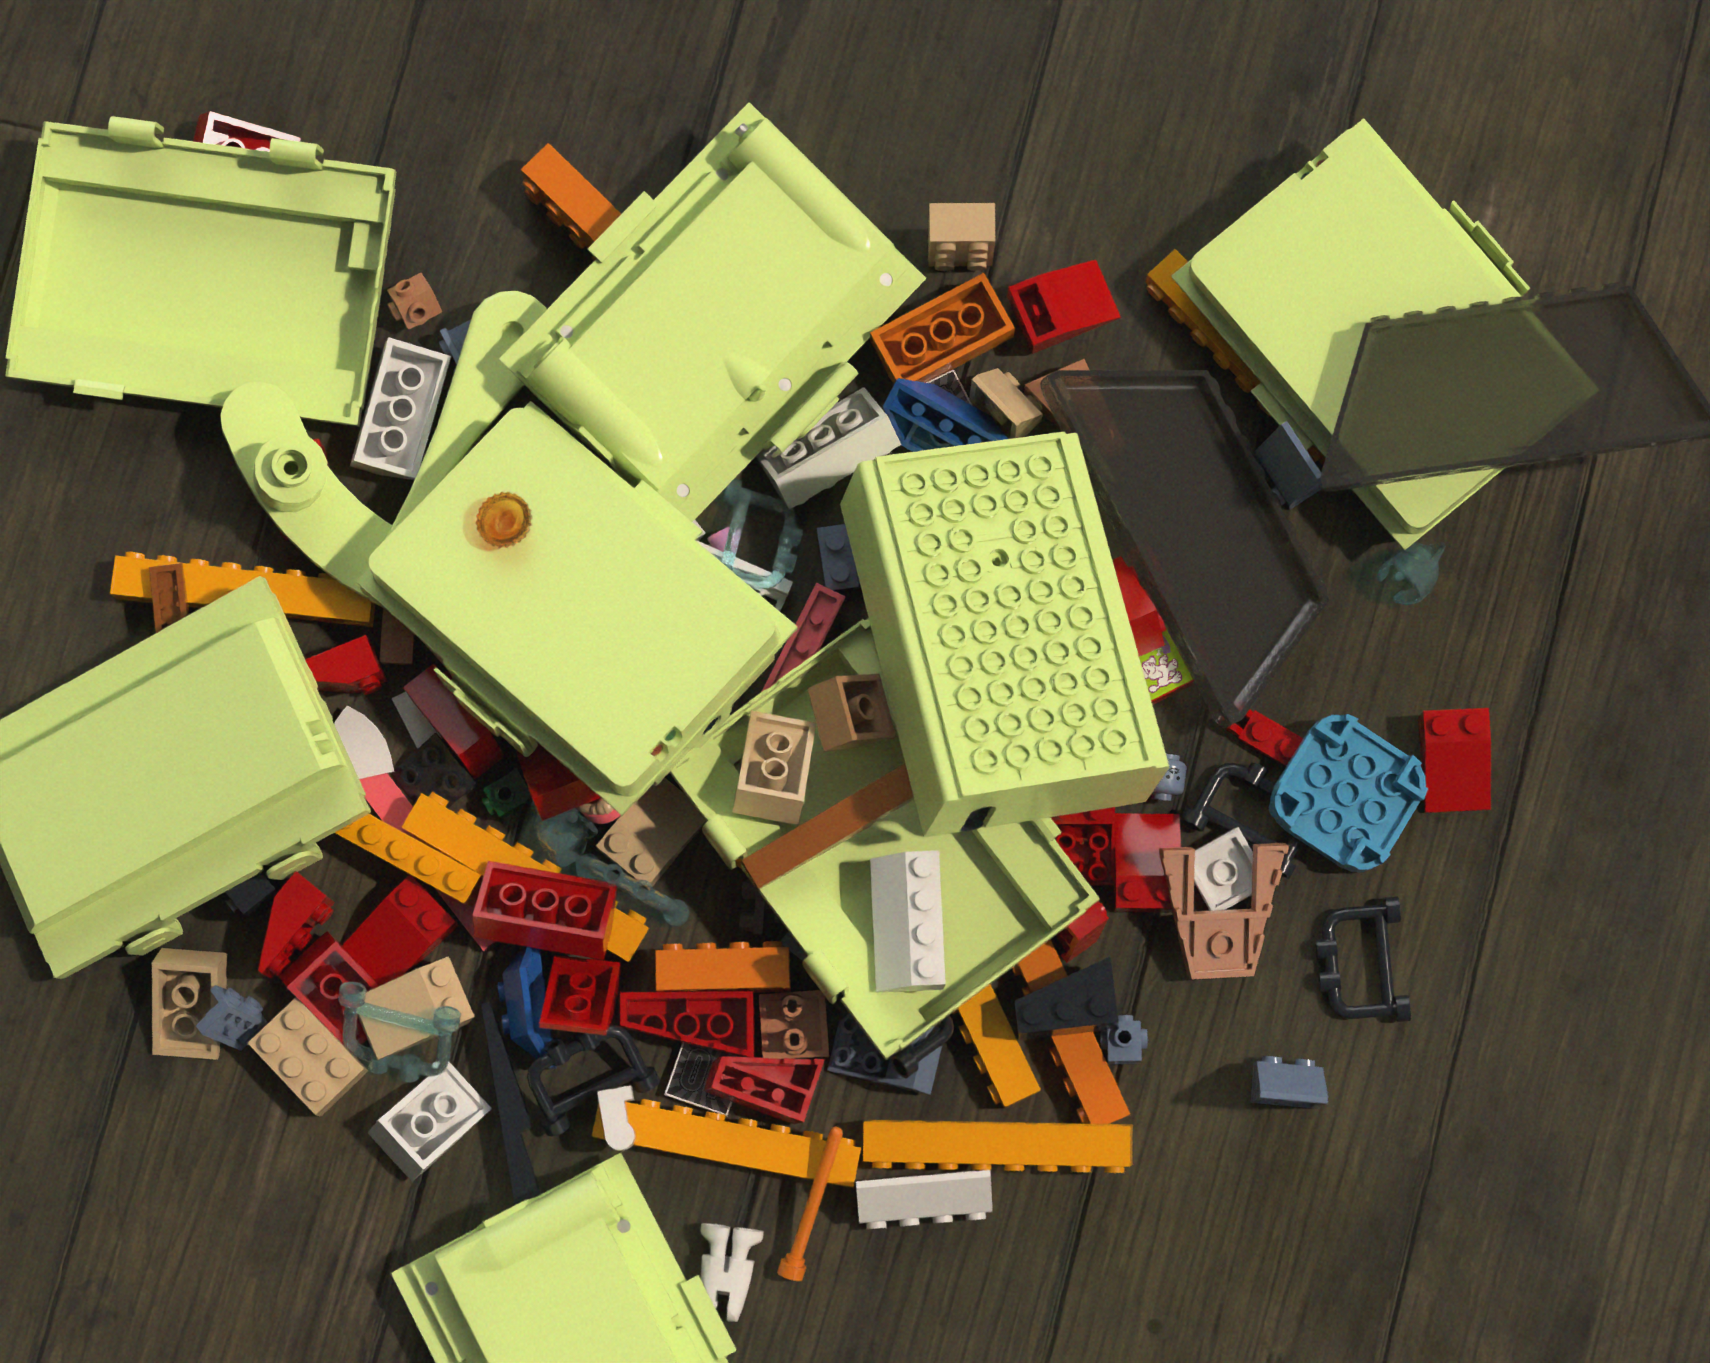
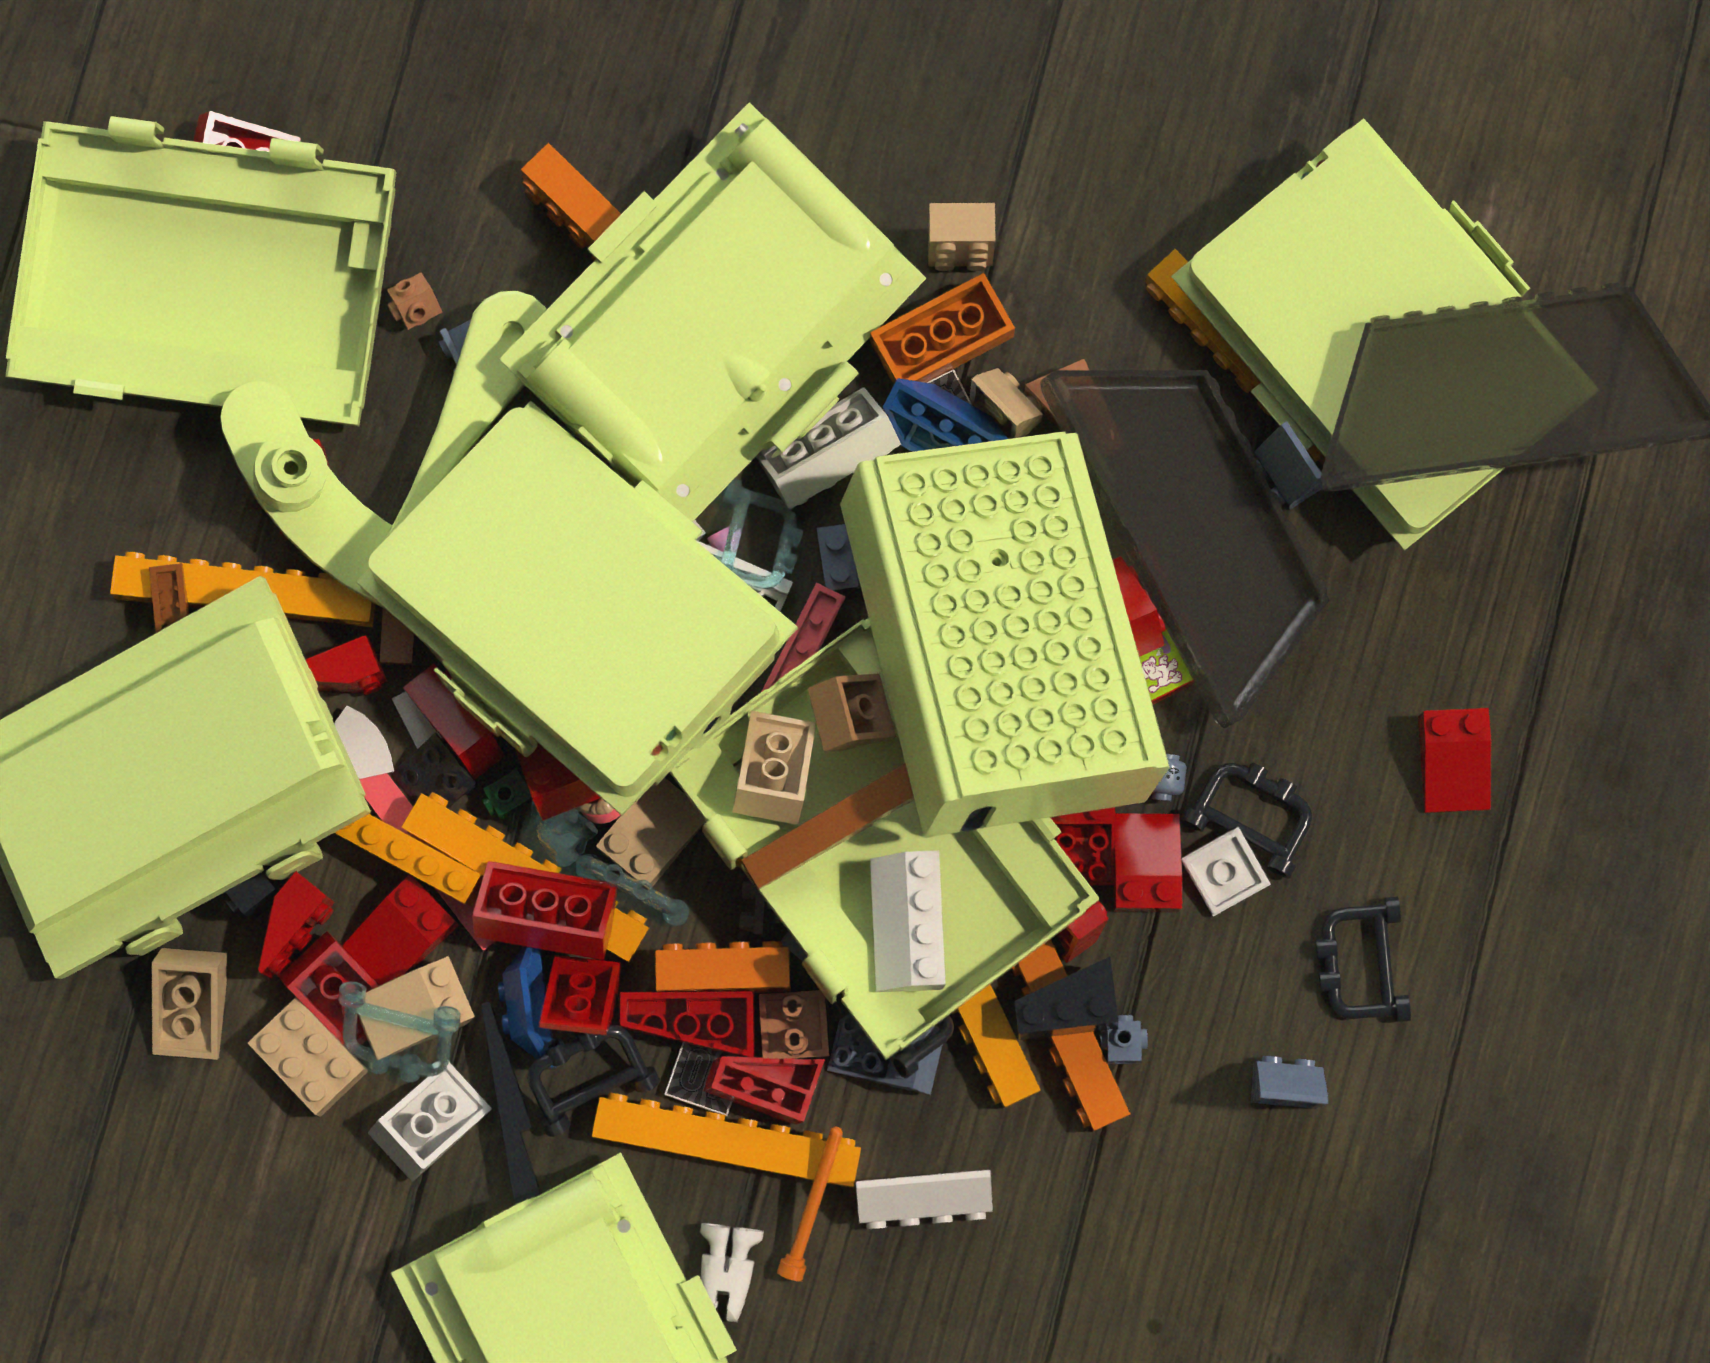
(232, 1019): sand blue bracket -> none
(400, 410): white slope -> none
(504, 519): clear orange hat -> none
(617, 1130): white leg -> none
(998, 1143): light orange brick -> none
(1062, 304): red slope -> none
(1221, 940): nougat wing -> none
(1267, 737): red hinge -> none
(1347, 793): dark azure plate -> none
(1418, 566): clear light blue helmet -> none

